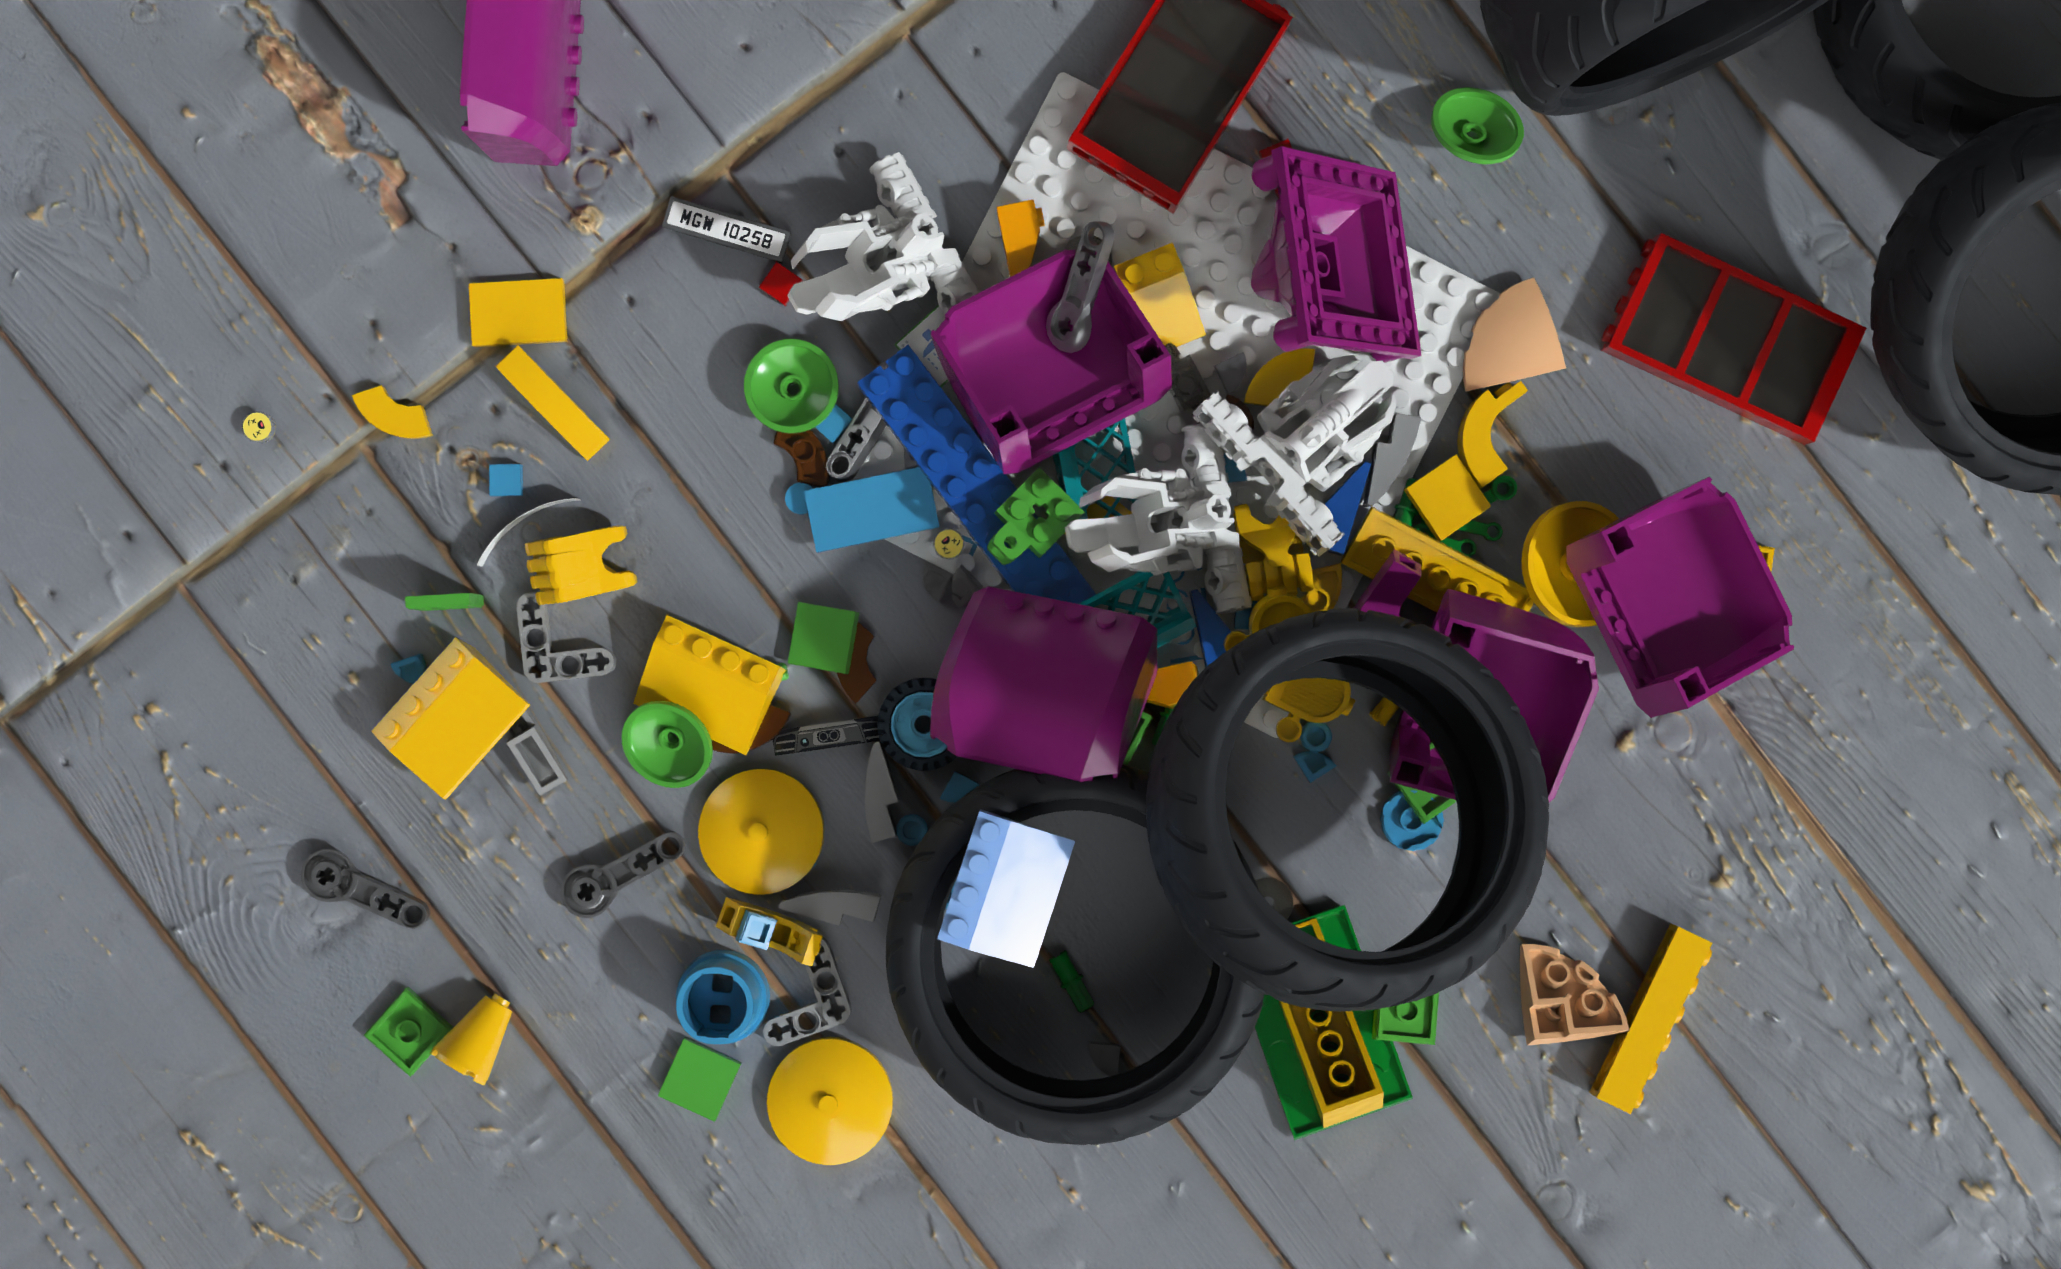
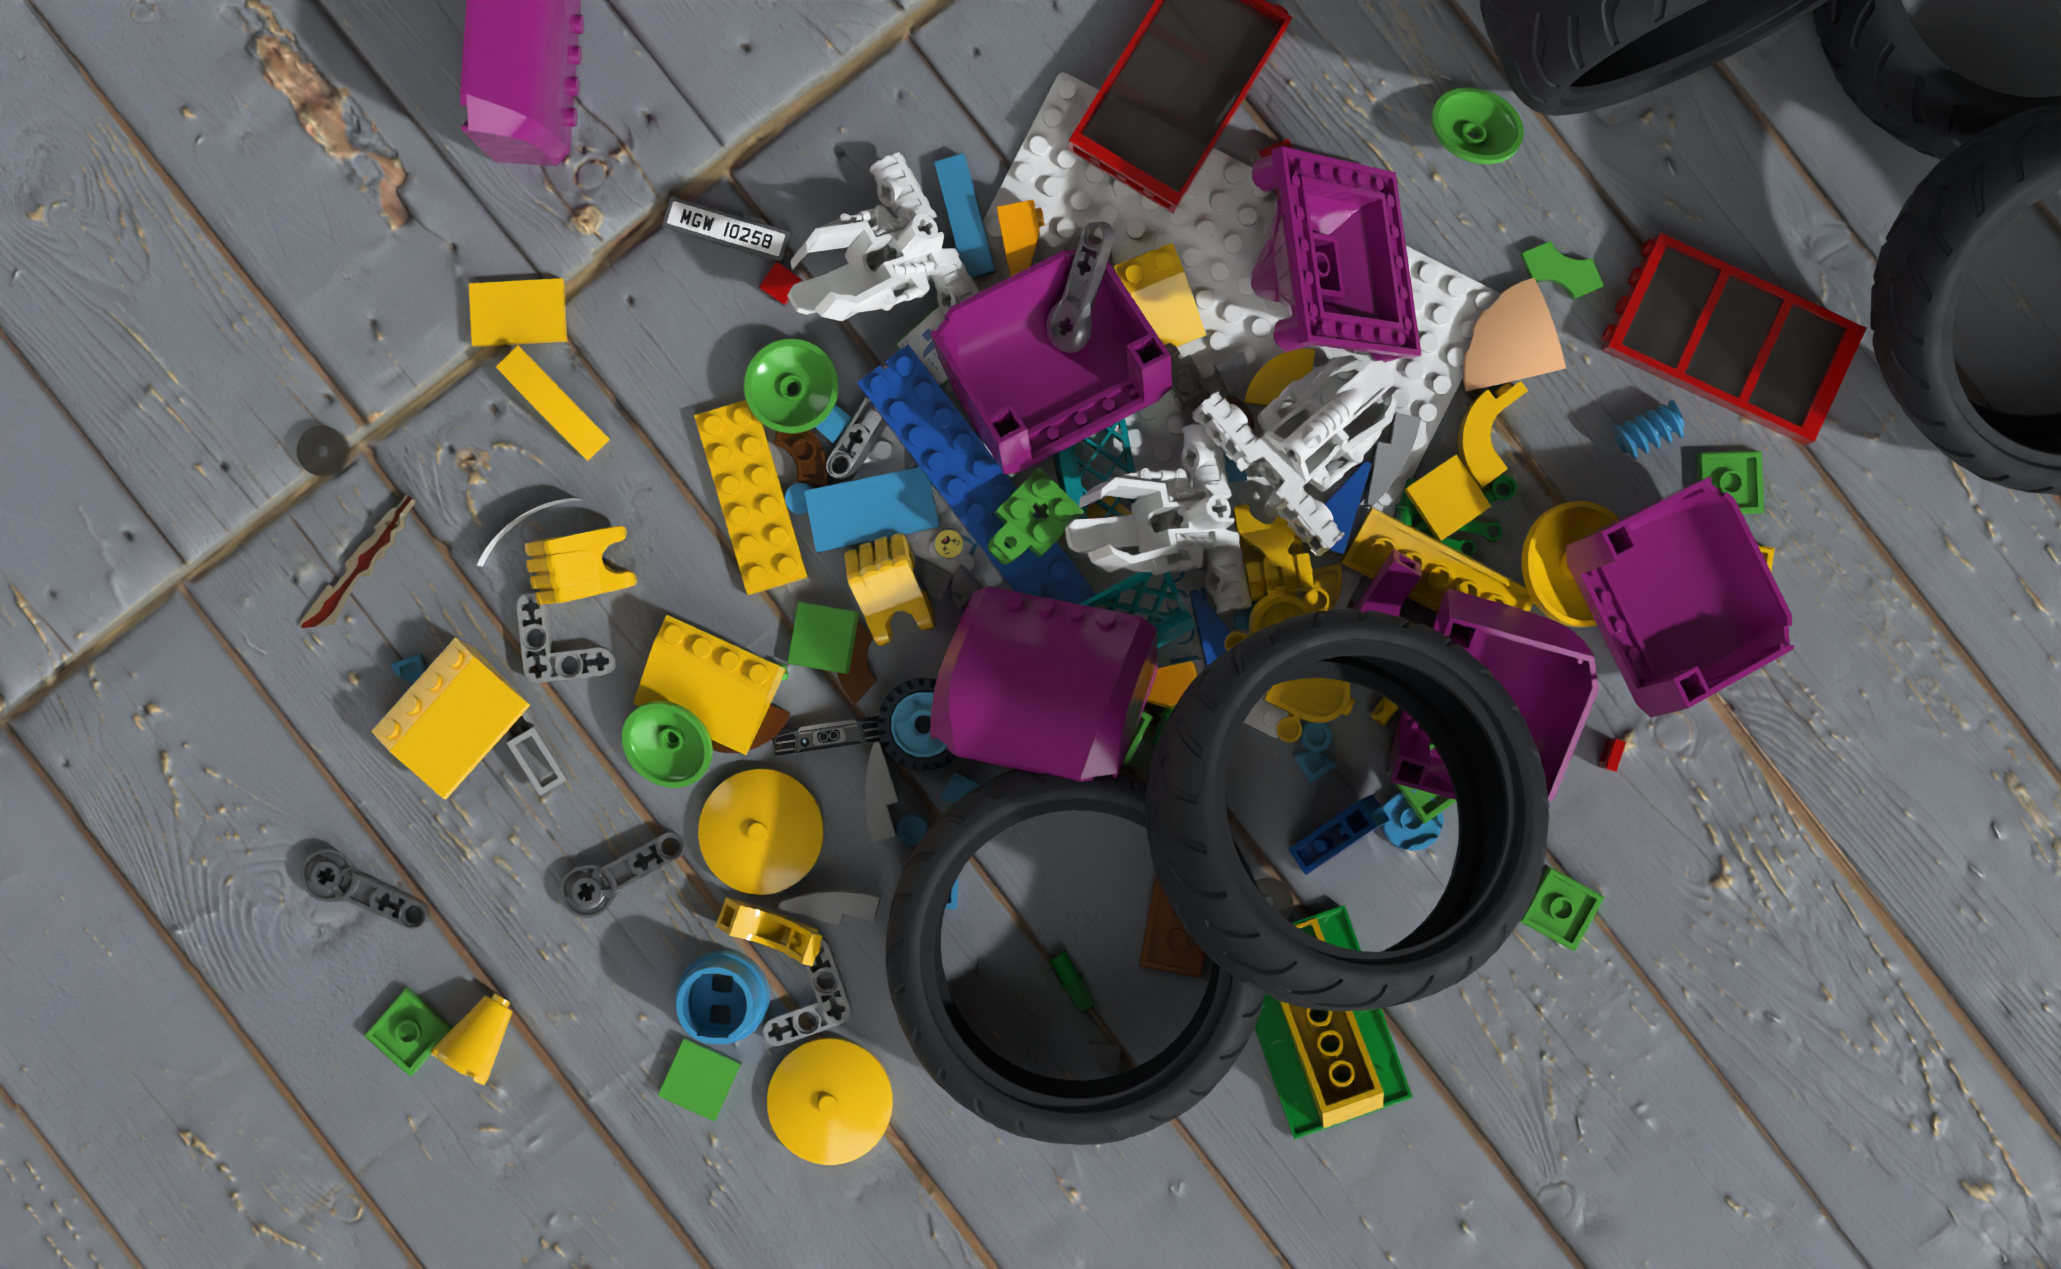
(258, 427): light yellow tile -> none
(313, 440): none -> clear smoke piece
(361, 563): none -> dark tan sword
(390, 416): yellow tile -> none
(444, 601): bright green tile -> none
(505, 480): dark azure tile -> none
(751, 497): none -> yellow plate
(756, 929): tile -> none
(886, 584): none -> yellow piece
(965, 216): none -> dark azure tile
(1006, 889): slope -> none
(1167, 942): none -> dark orange tile
(1339, 834): none -> blue slope
(1408, 1022): bright green tile -> none
(1549, 265): none -> bright green tile
(1562, 908): none -> bright green tile
(1564, 999): light nougat brick -> none
(1611, 754): none -> red tile
(1649, 429): none -> dark azure piece
(1651, 1018): yellow brick -> none
(1737, 474): none -> bright green tile

